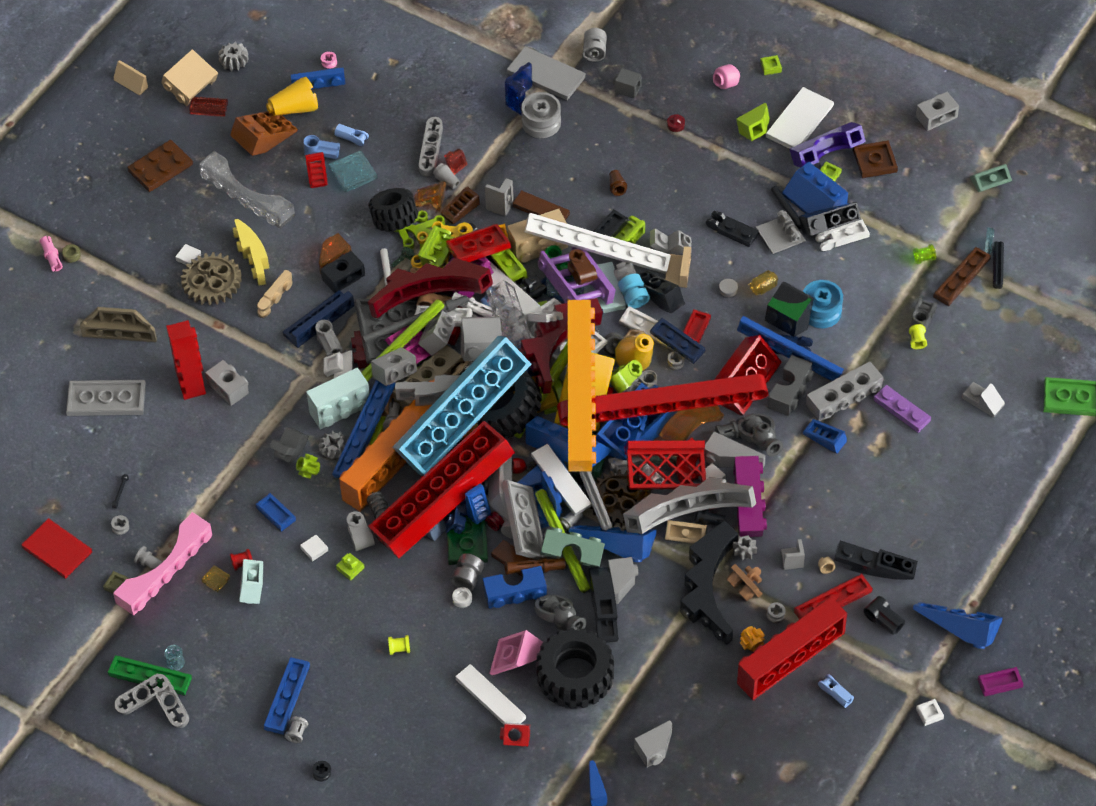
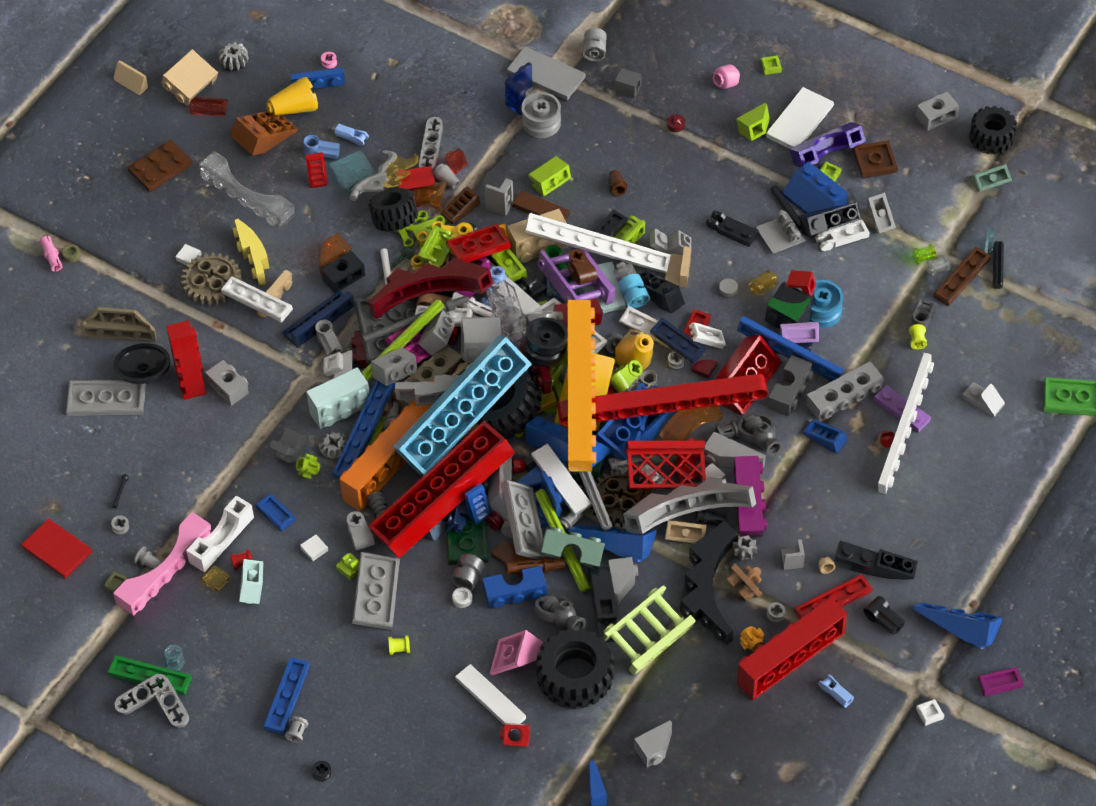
(141, 363): none -> black dish
(233, 521): none -> white arch
(256, 299): none -> white tile
(376, 591): none -> light grey tile
(387, 176): none -> piece
(418, 178): none -> red panel
(498, 274): none -> light blue bush
(545, 341): none -> black wheel
(550, 176): none -> lime hinge
(653, 649): none -> yellowish green fence
(704, 368): none -> dark red tile
(707, 335): none -> white tile
(800, 332): none -> lavender tile
(803, 280): none -> red panel
(881, 214): none -> light grey slope
(887, 438): none -> red hinge
(904, 429): none -> white plate
(938, 265): none -> clear bush
(994, 119): none -> black tyre

